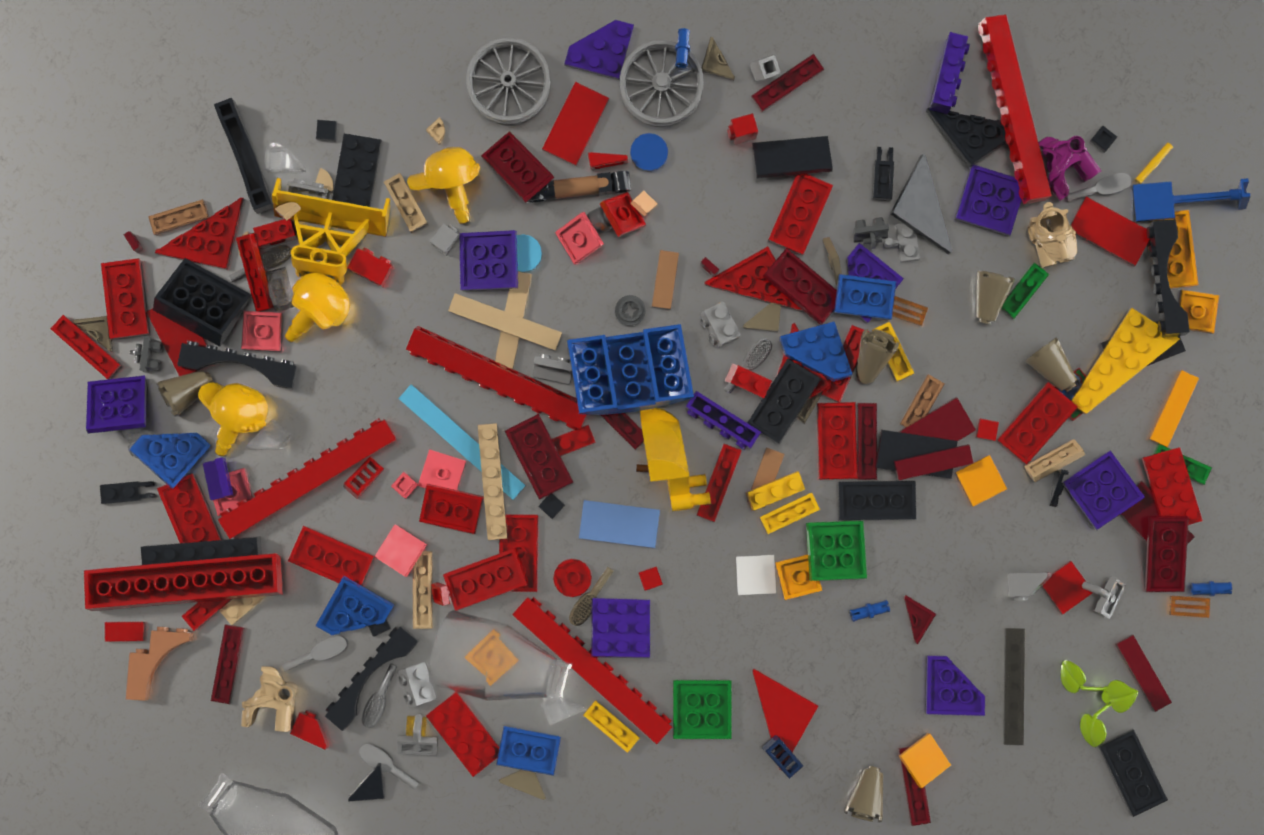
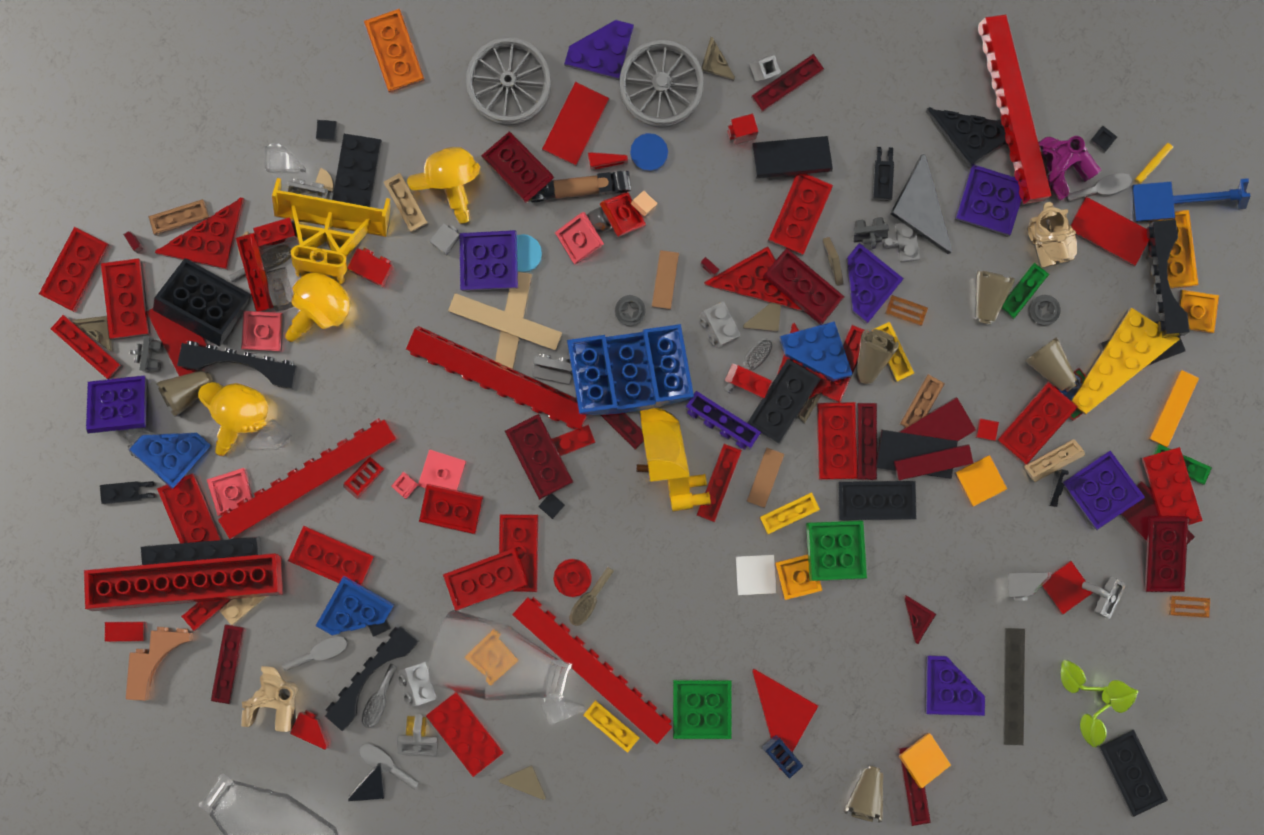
(74, 269): none -> red tile
(217, 478): dark purple panel -> none
(244, 154): black arch -> none
(288, 209): tan tile -> none
(394, 50): none -> orange tile
(400, 550): coral tile -> none
(423, 592): tan tile -> none
(437, 130): tan tile -> none
(440, 593): red plate -> none
(455, 436): medium azure tile -> none
(492, 481): tan plate -> none
(528, 750): blue tile -> none
(619, 524): medium blue tile -> none
(620, 628): dark purple plate -> none
(650, 578): red tile -> none
(682, 48): blue pin -> none
(775, 490): yellow plate -> none
(865, 297): blue tile -> none
(869, 610): blue pin -> none
(948, 73): dark purple brick -> none
(1053, 307): none -> dark grey gear
(1143, 673): dark red tile -> none
(1211, 588): blue pin -> none

